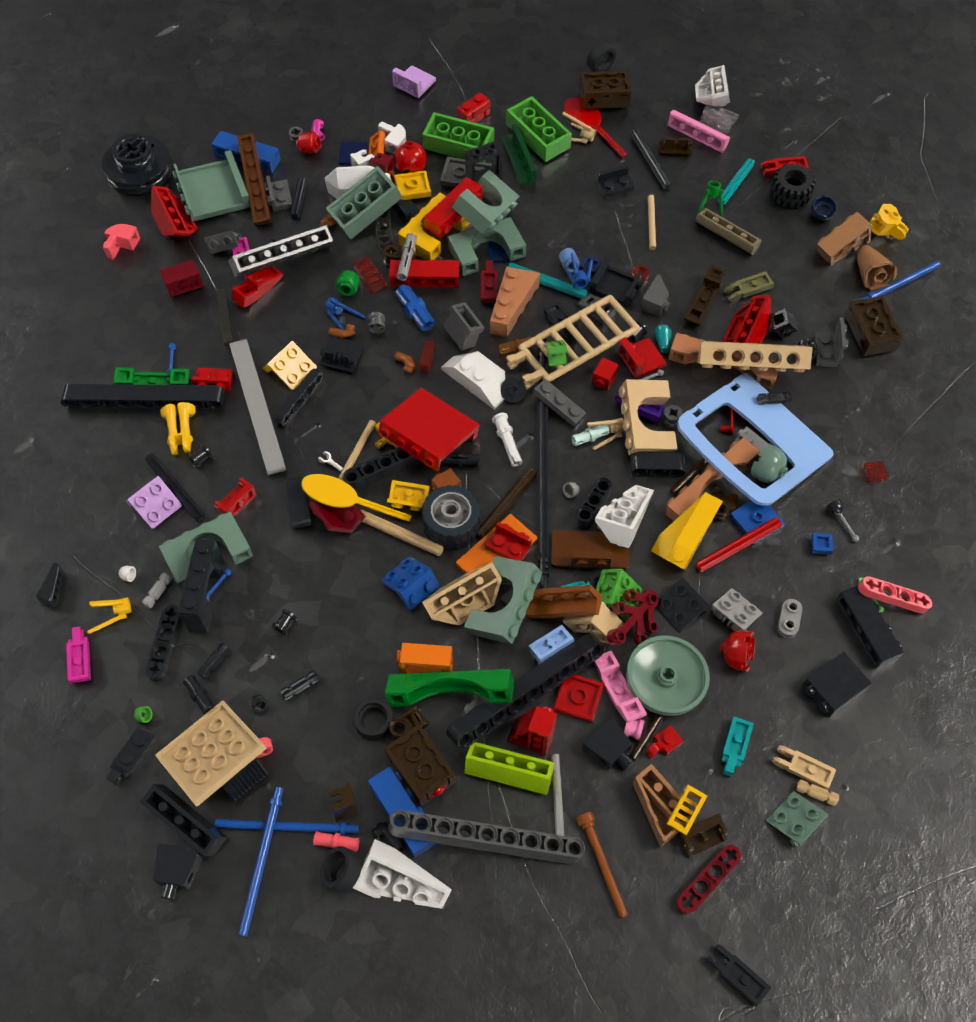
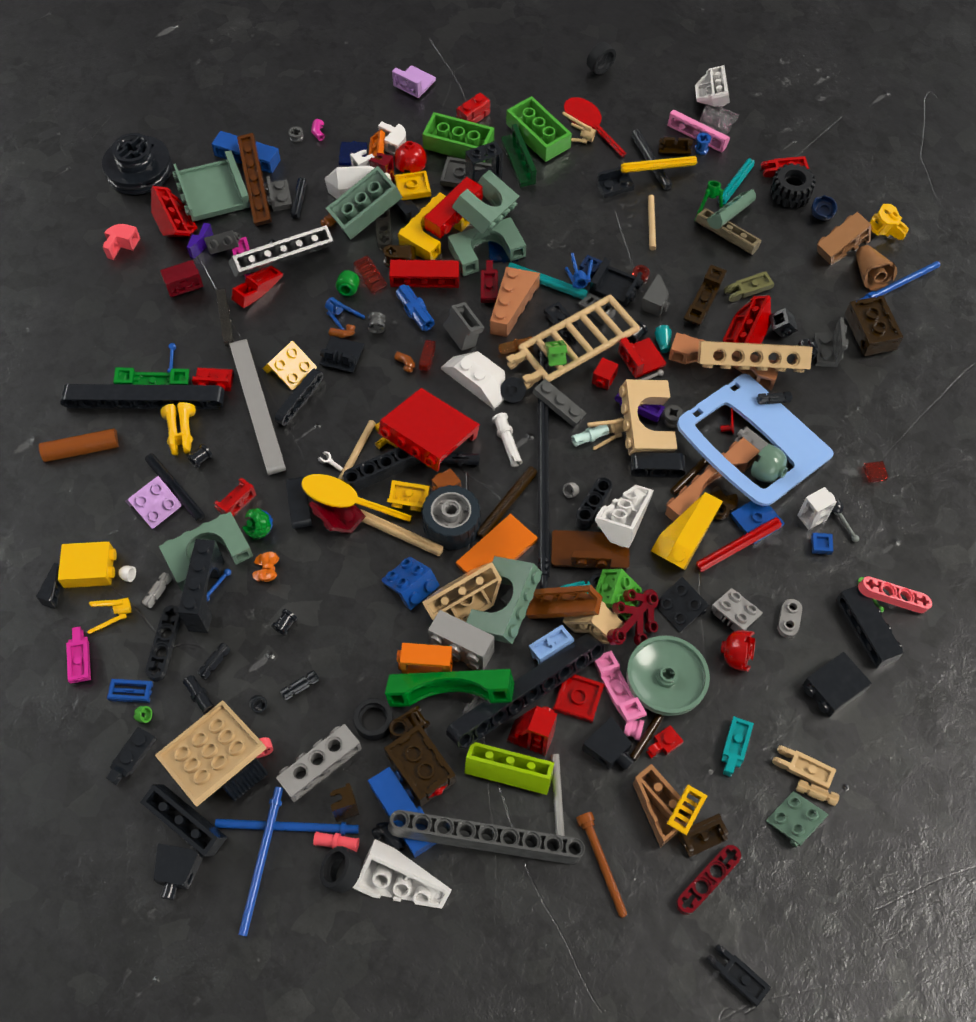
(78, 445): none -> dark orange brick
(86, 564): none -> yellow brick
(130, 698): none -> blue tile
(197, 243): none -> dark purple slope
(259, 524): none -> green piece
(267, 561): none -> orange piece
(296, 787): none -> light grey brick
(308, 143): red head -> none
(410, 242): light grey pin -> none
(467, 642): none -> light grey brick
(509, 542): red bracket -> none
(565, 258): medium blue brick -> none
(604, 89): dark brown piece -> none
(658, 164): none -> yellow axle
(702, 143): none -> blue bush
(731, 209): none -> sand green brick
(816, 508): none -> white brick

